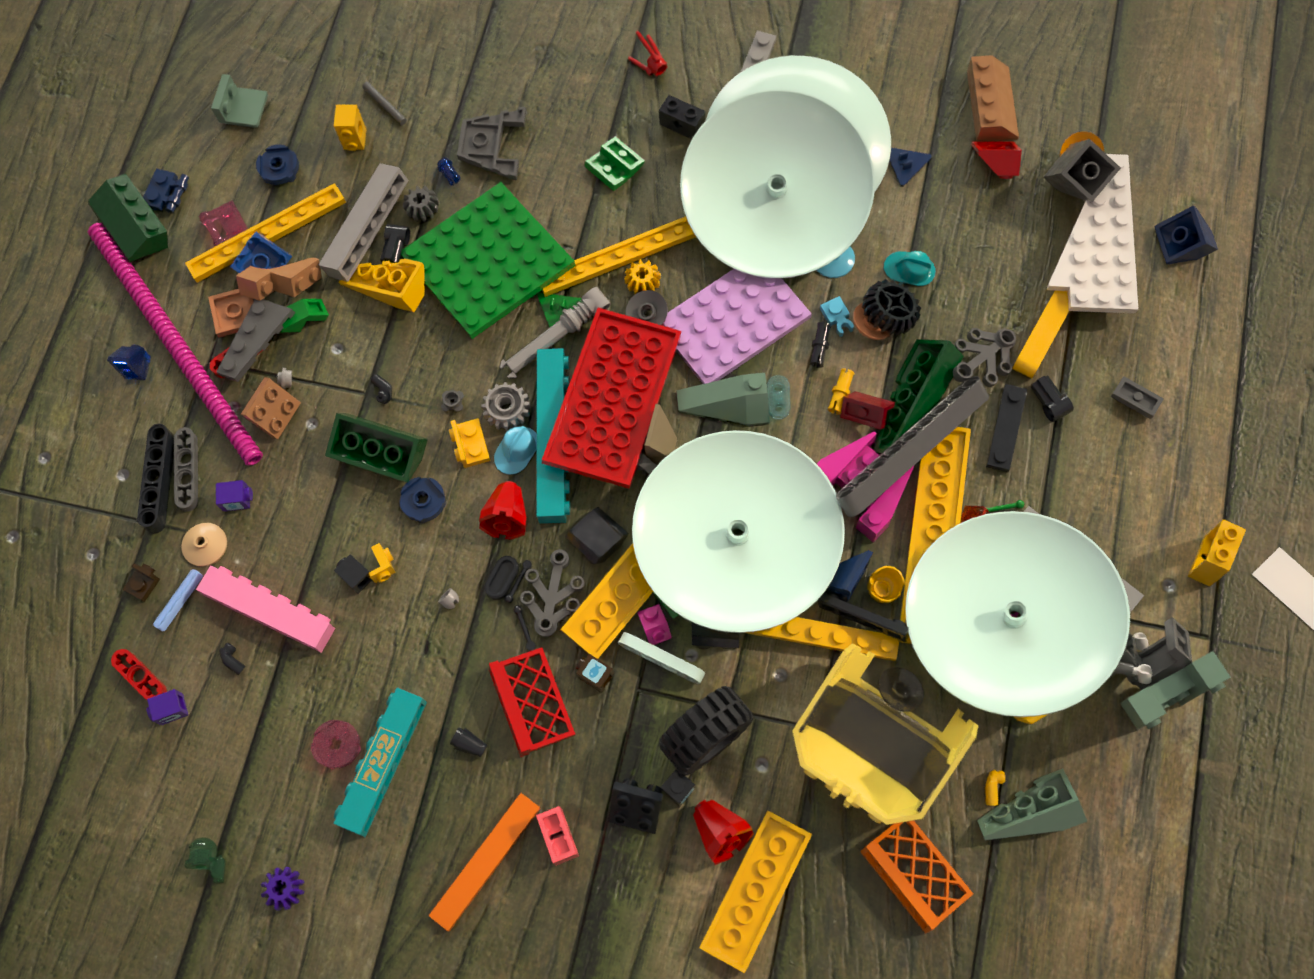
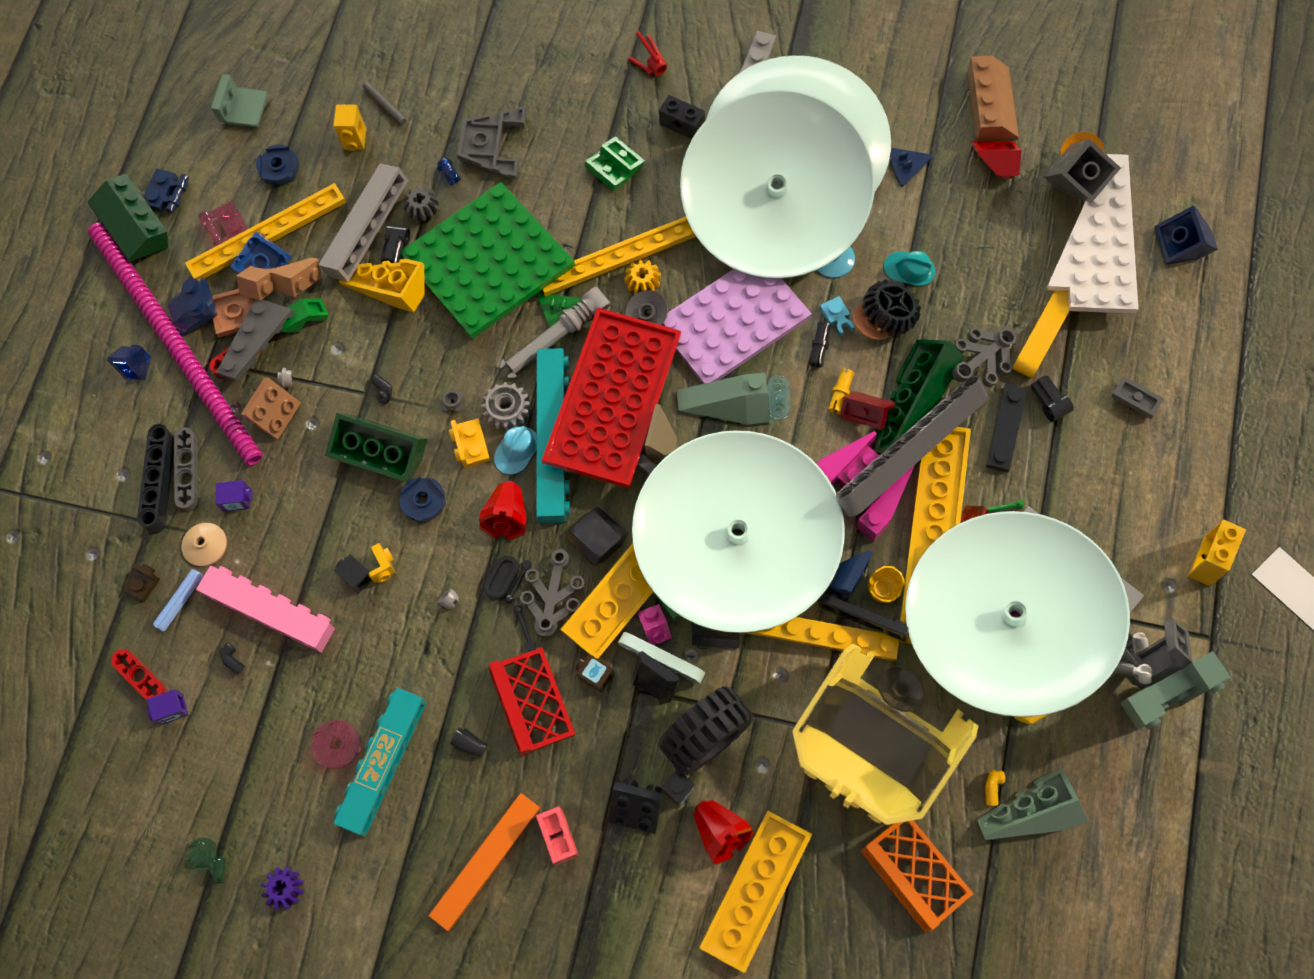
(192, 306): none -> dark blue slope
(655, 678): none -> black slope

